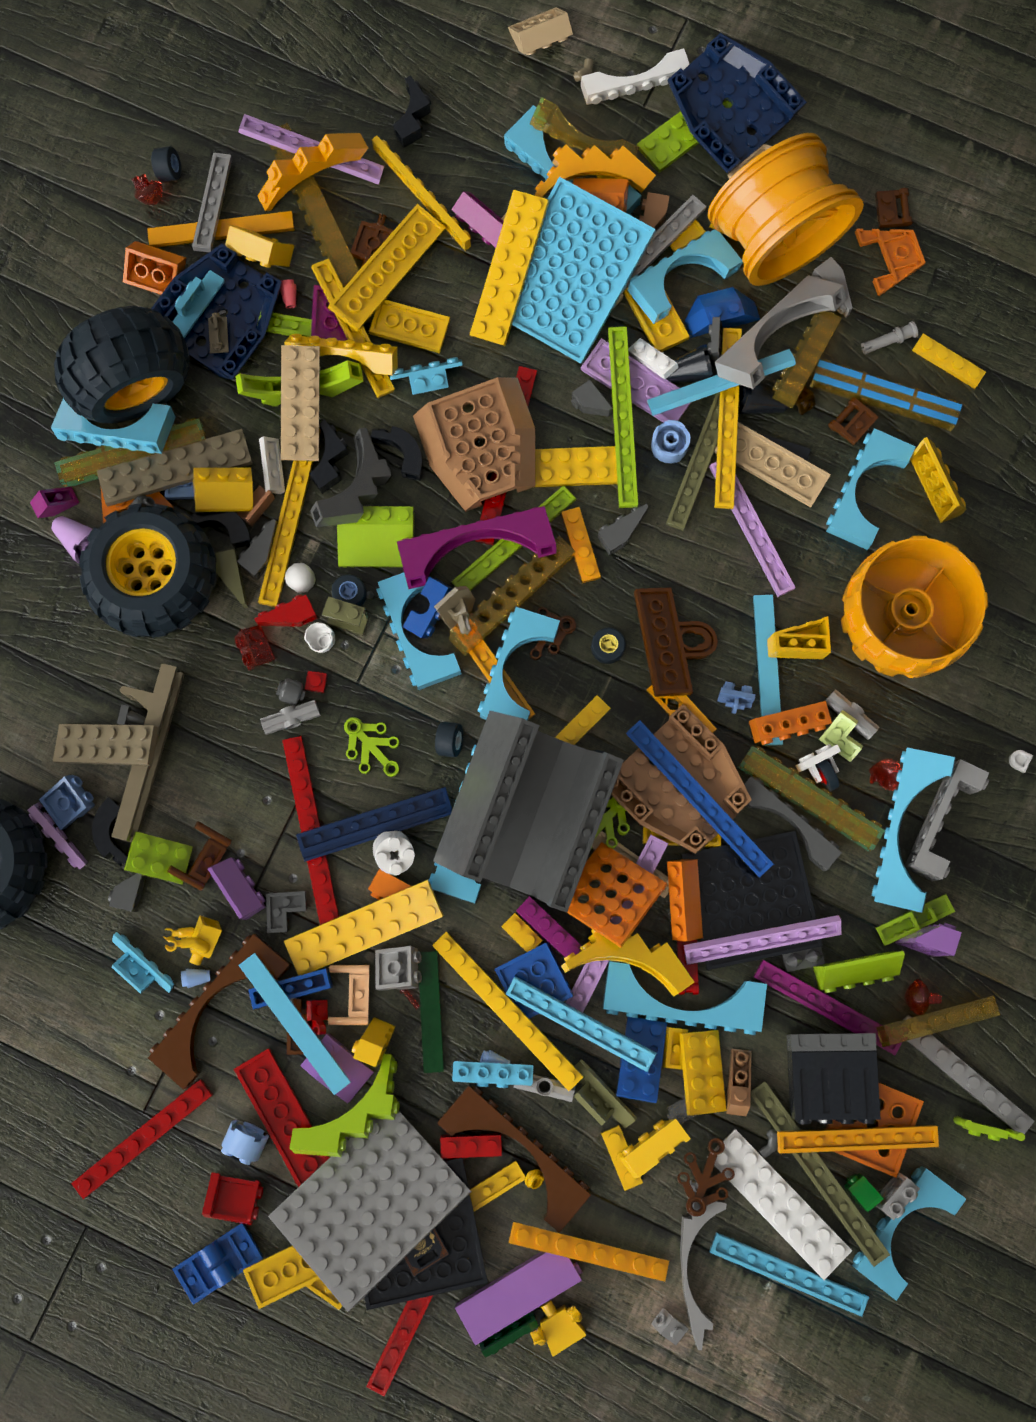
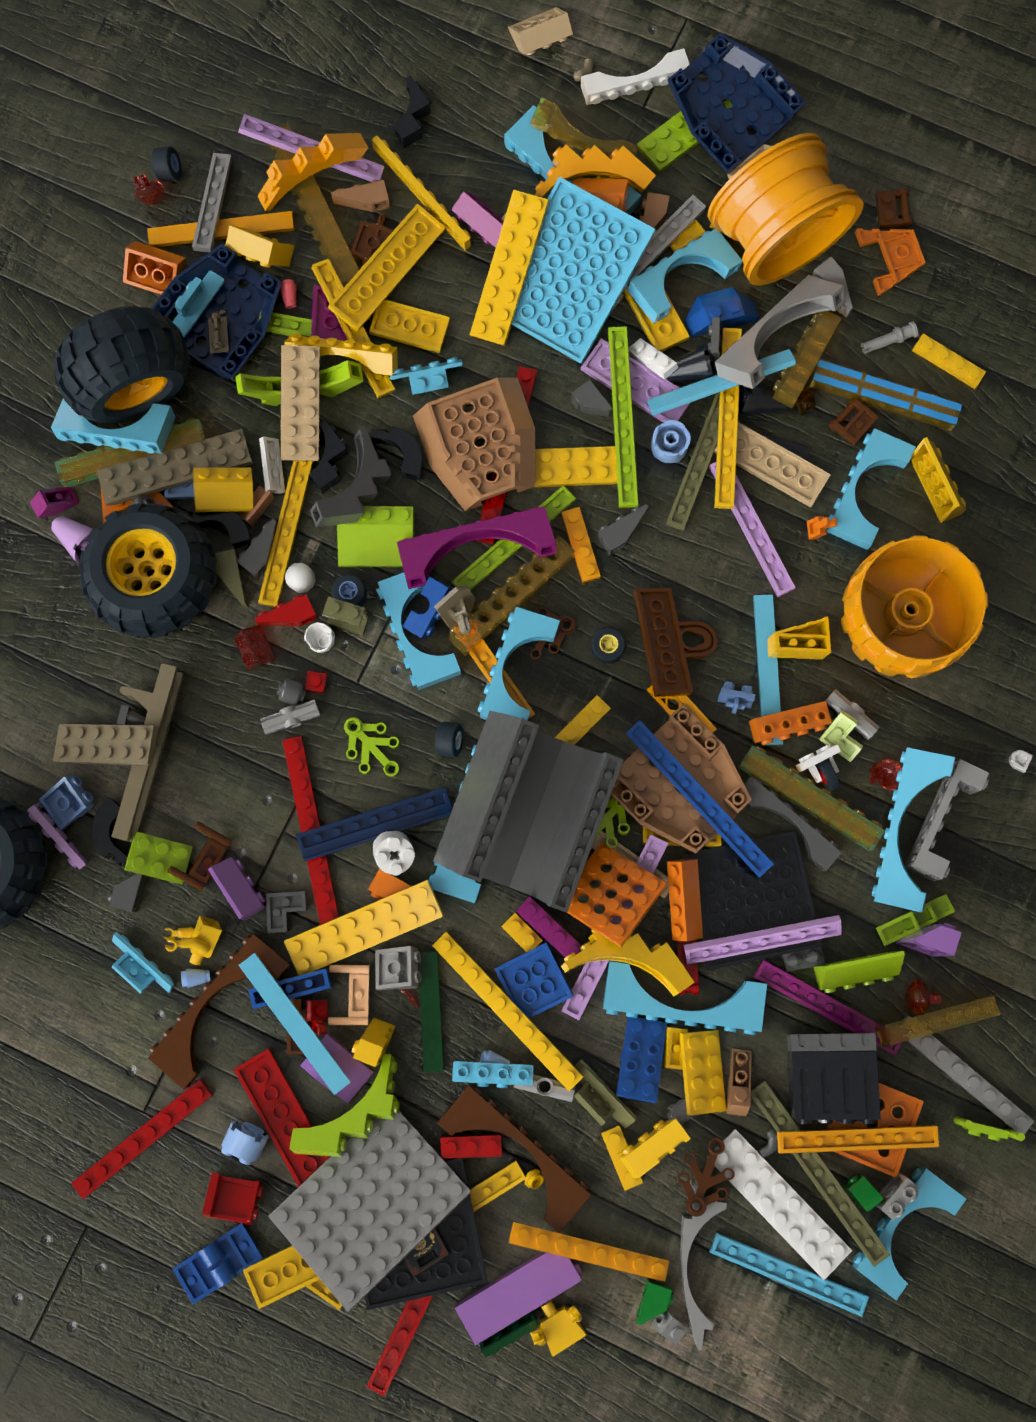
(366, 197): none -> medium nougat slope
(581, 1024): medium azure tile -> none
(654, 1301): none -> green slope
(818, 526): none -> orange plate

